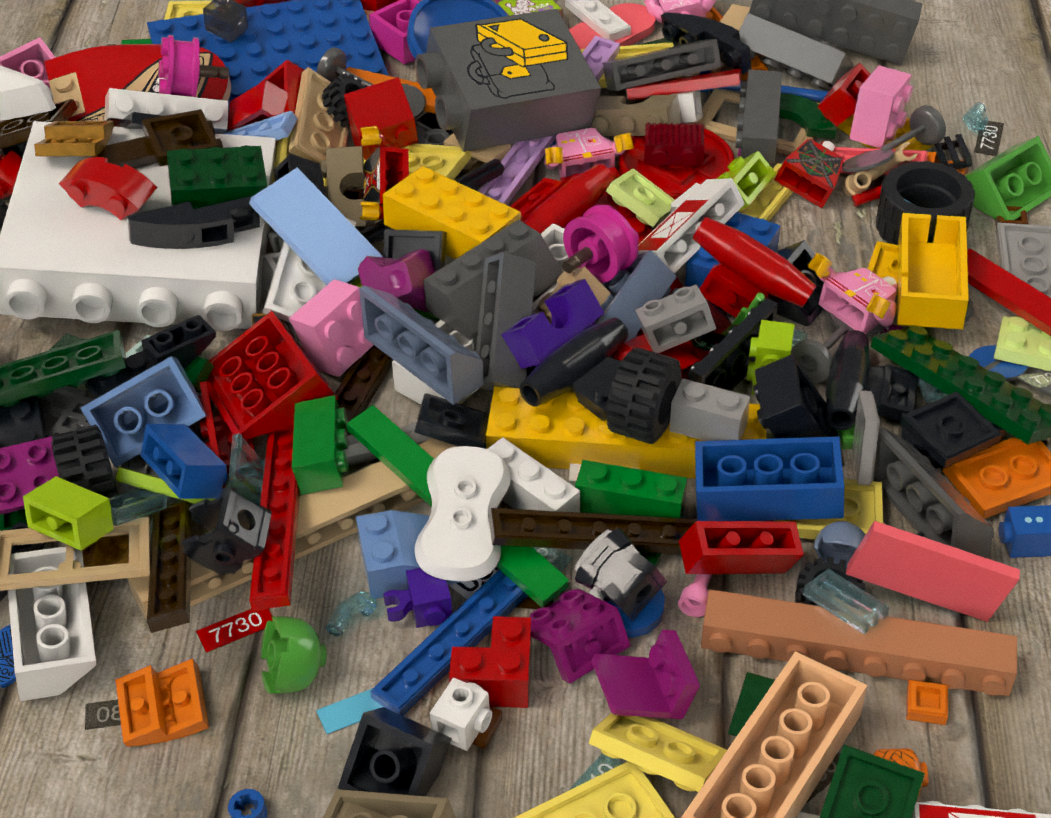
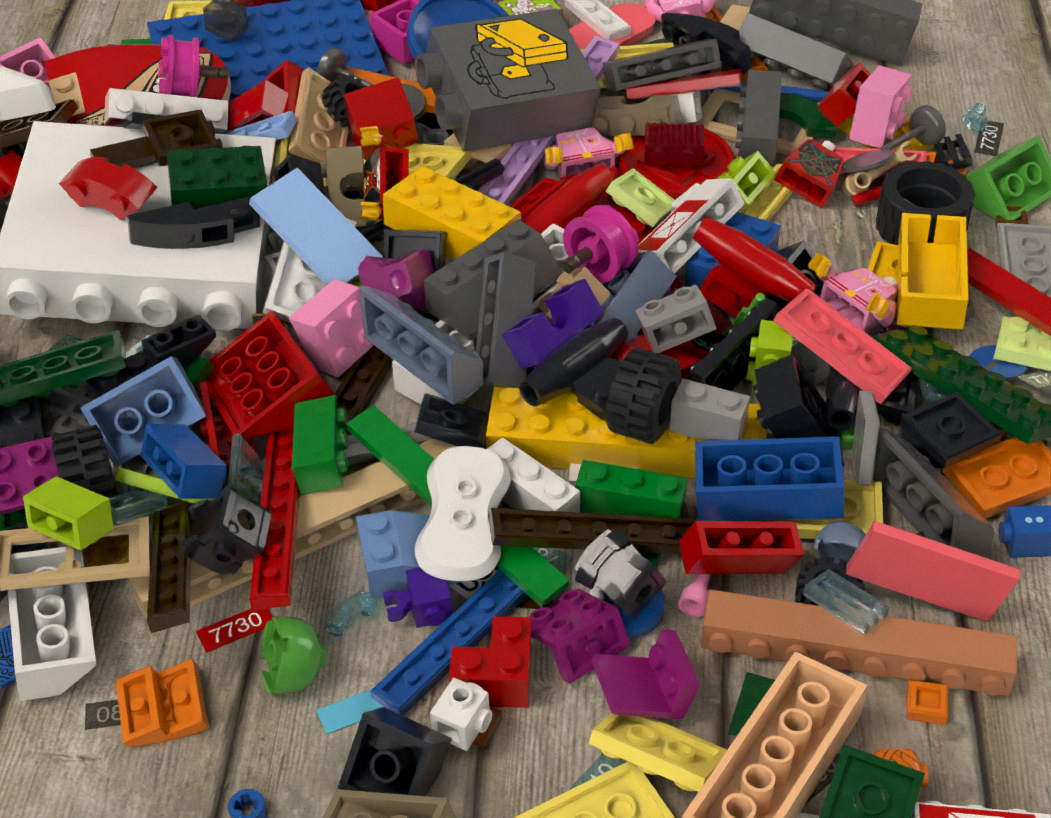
(74, 138): pearl gold slope -> none
(842, 345): none -> coral tile

